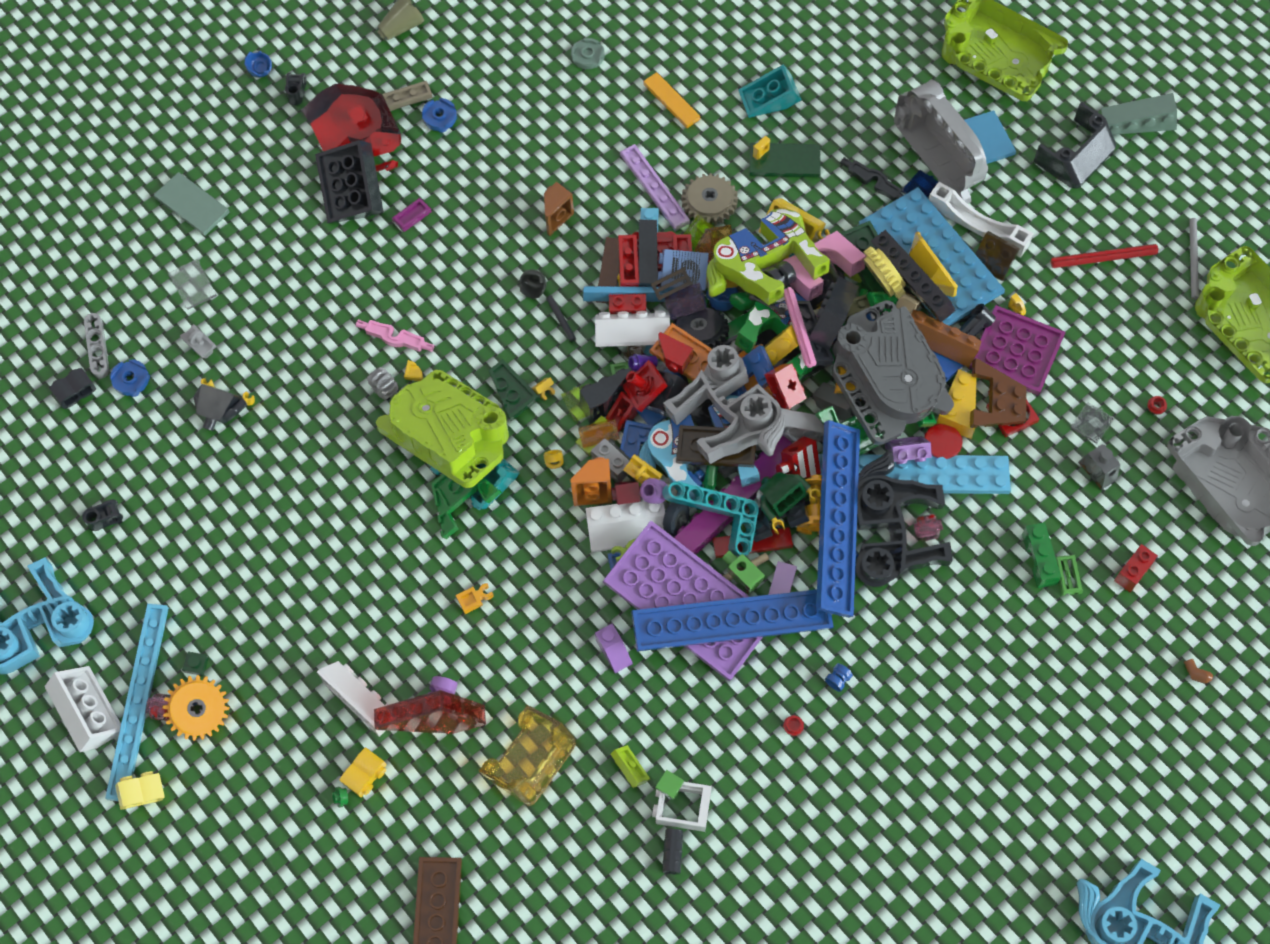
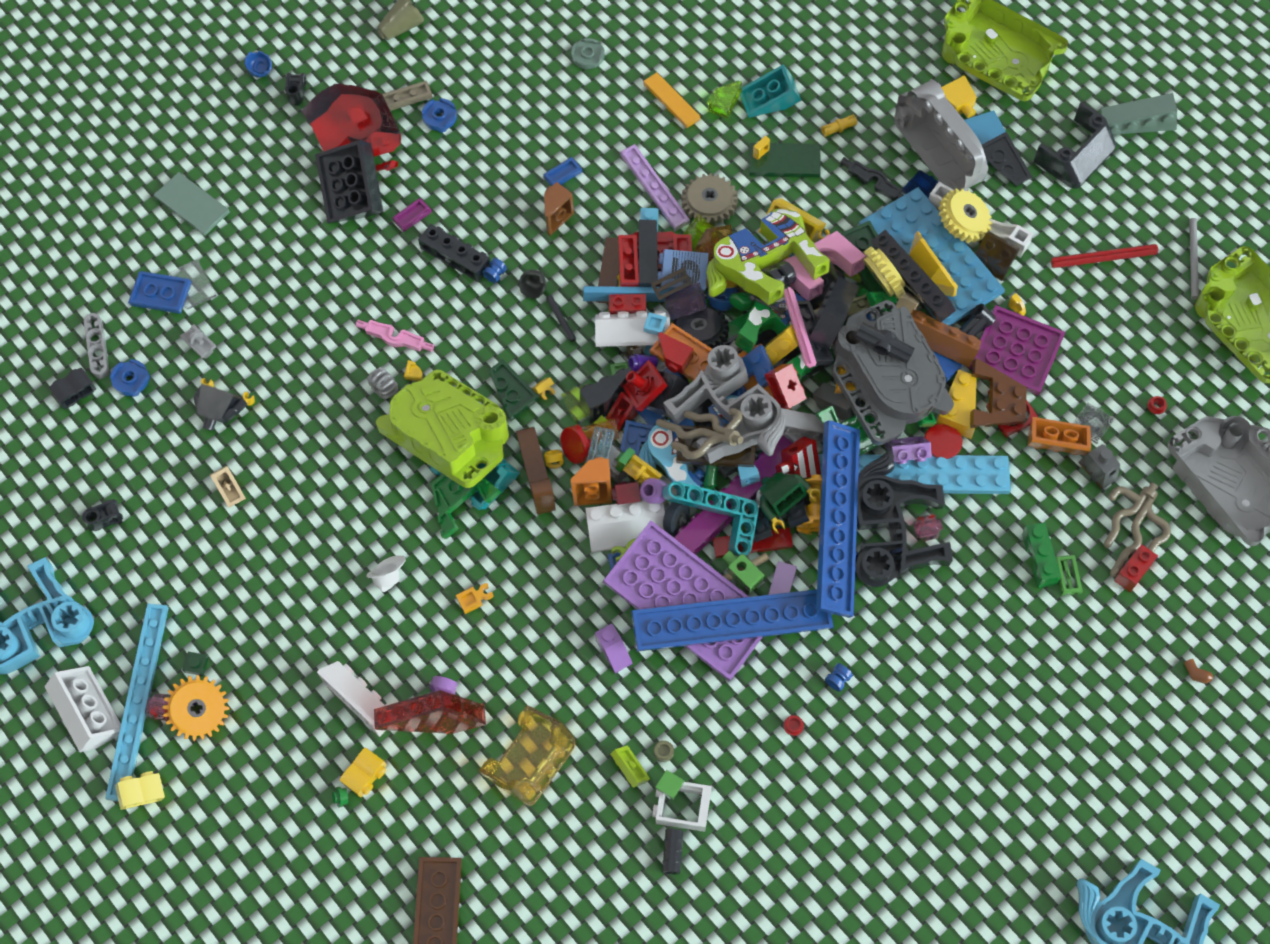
(159, 292): none -> blue tile
(227, 486): none -> tan slope
(387, 572): none -> white piece
(454, 252): none -> black brick
(494, 271): none -> blue wheel
(536, 471): none -> reddish brown beam
(563, 172): none -> blue tile
(575, 444): none -> red tile
(605, 431): none -> clear light blue tile
(623, 459): none -> green plate
(655, 323): none -> medium azure plate
(663, 751): none -> olive tile
(720, 434): none -> dark tan plant
(724, 99): none -> clear neon green slope
(839, 125): none -> yellow pin
(884, 342): none -> black piece
(961, 96): none -> yellow torso
(965, 215): none -> light yellow gear
(1006, 160): none -> black wing
(1059, 436): none -> orange slope
(1143, 504): none -> dark tan plant

